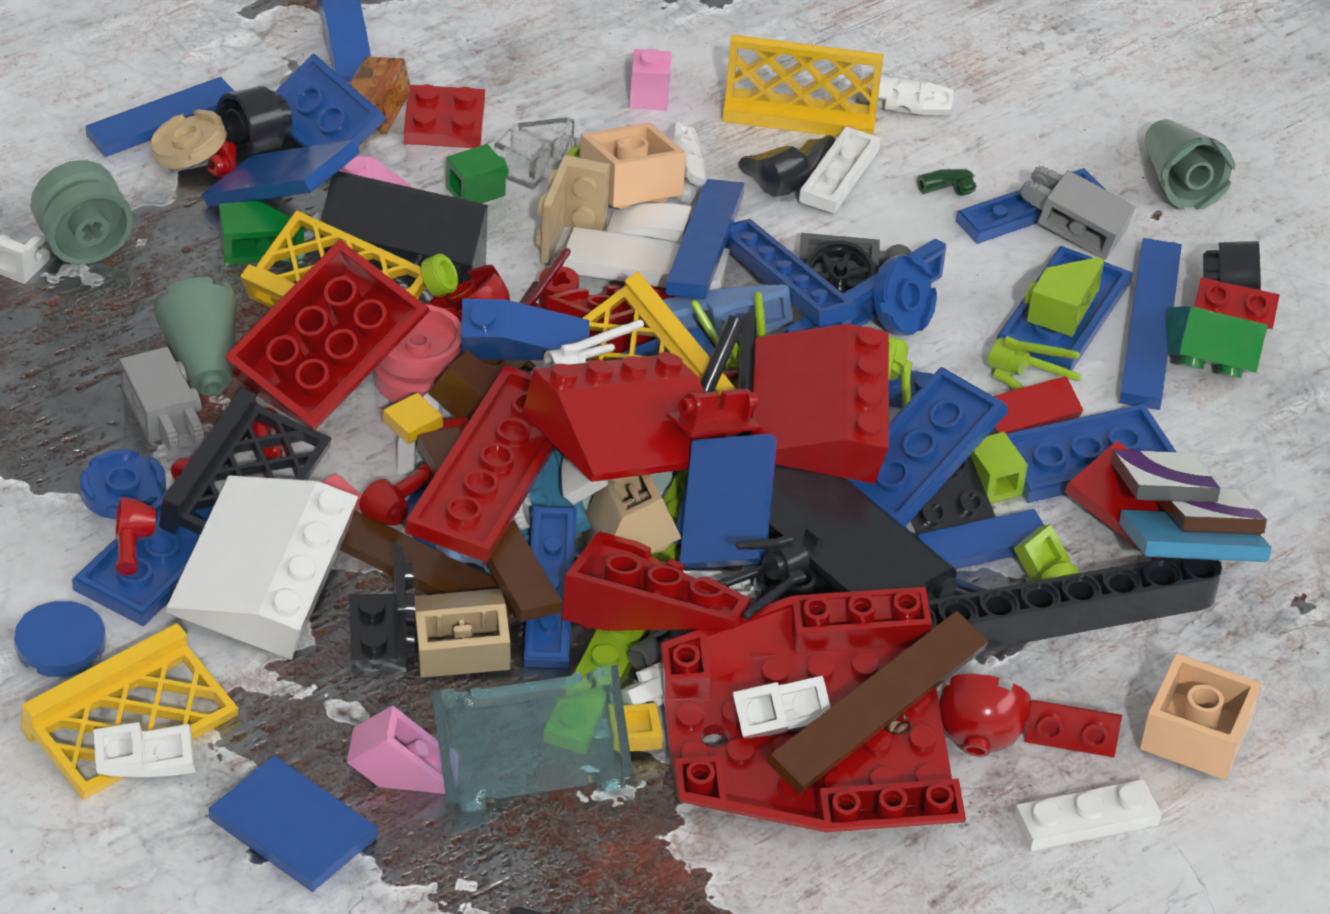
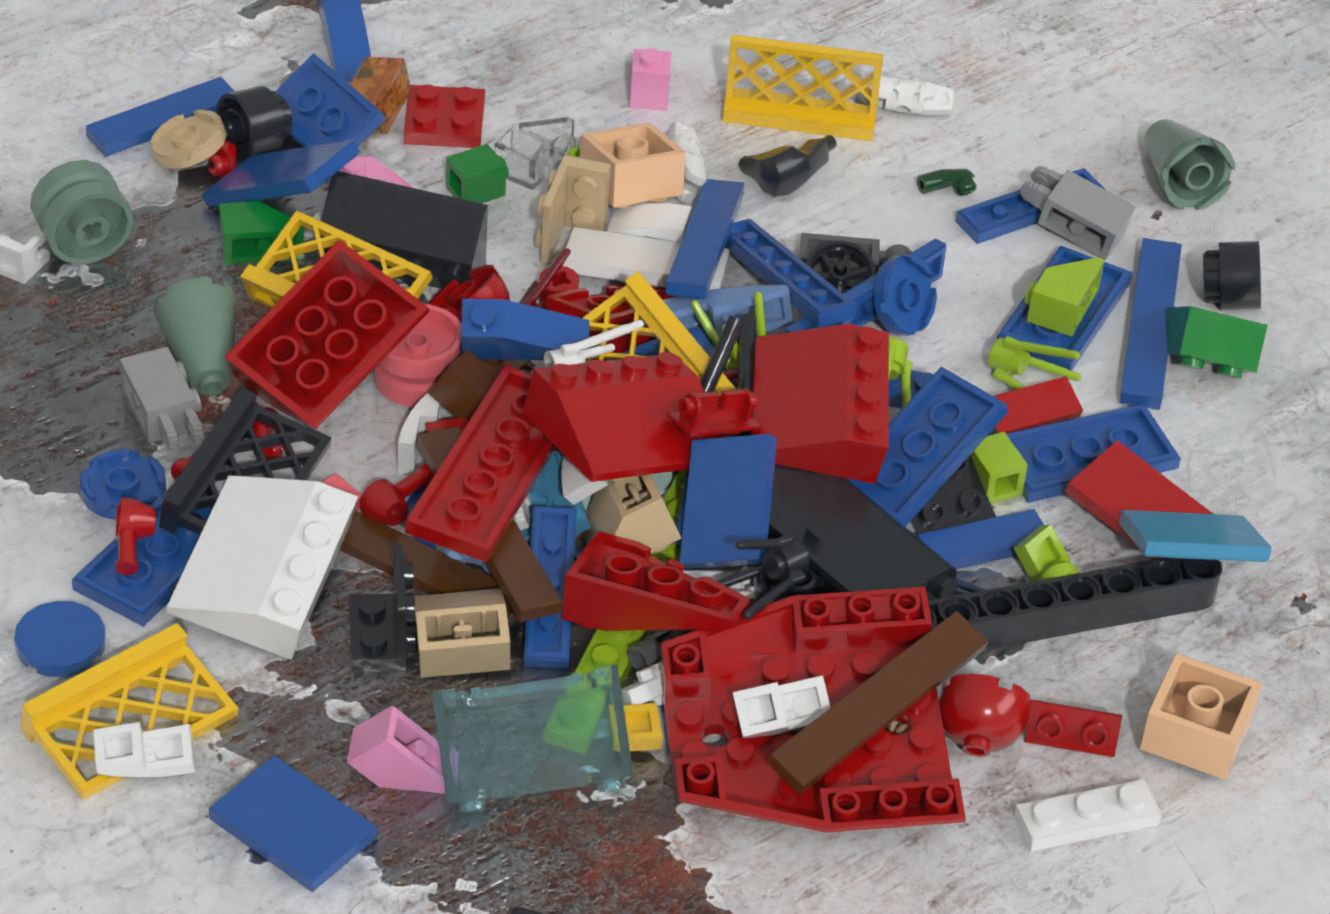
(412, 418): yellow tile -> none
(439, 275): lime tile -> none
(839, 170): white plate -> none
(1165, 476): tile -> none
(1229, 515): tile -> none
(1237, 301): red hinge -> none

